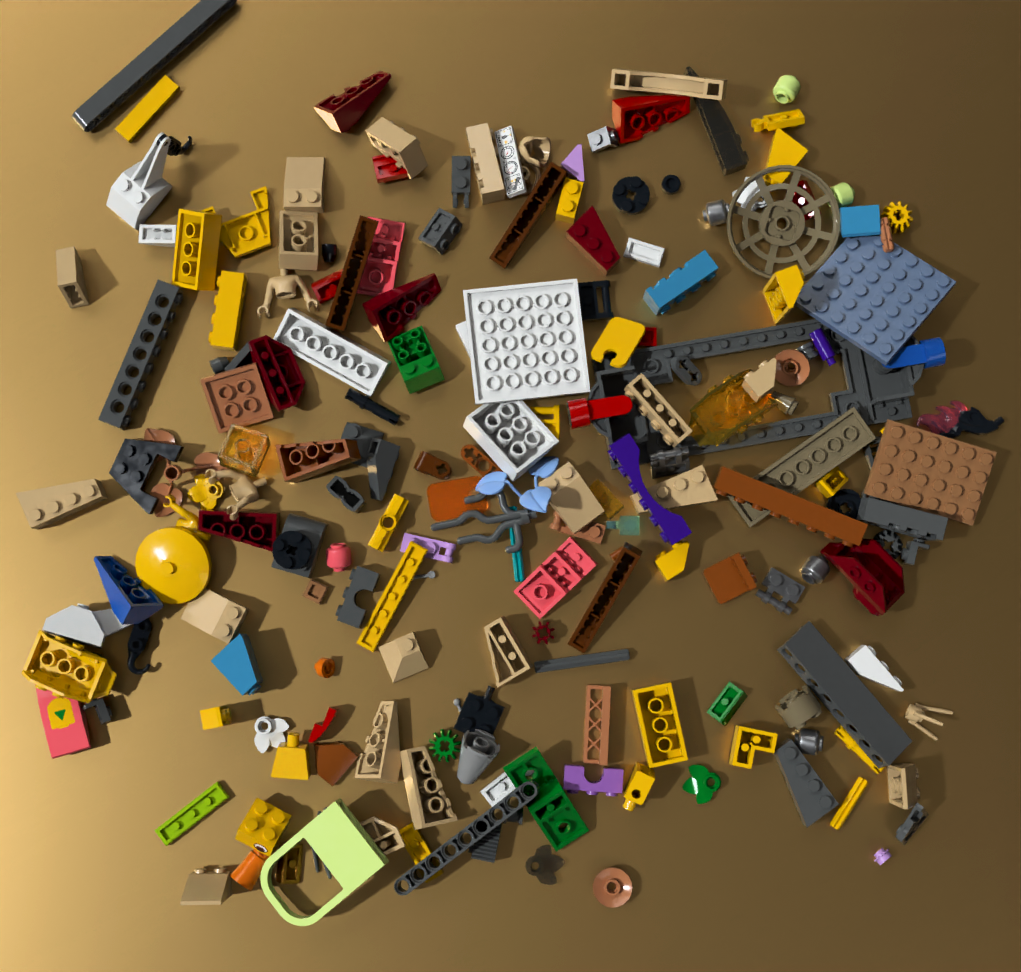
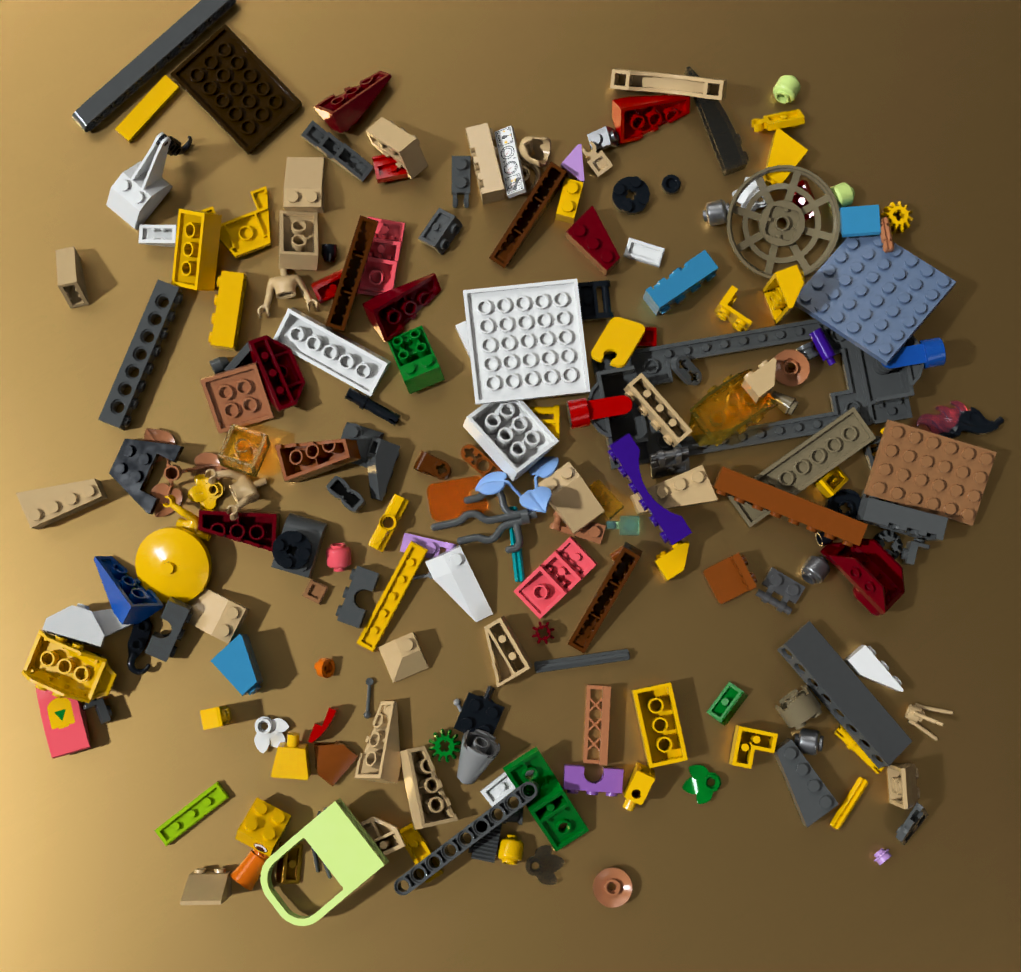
(162, 645): none -> dark grey arch
(236, 89): none -> dark brown plate
(337, 151): none -> dark grey slope
(369, 681): none -> dark grey hinge
(458, 580): none -> white wedge
(510, 850): none -> yellow head
(599, 161): none -> tan plate
(726, 312): none -> yellow bracket
(821, 540): none -> black hose

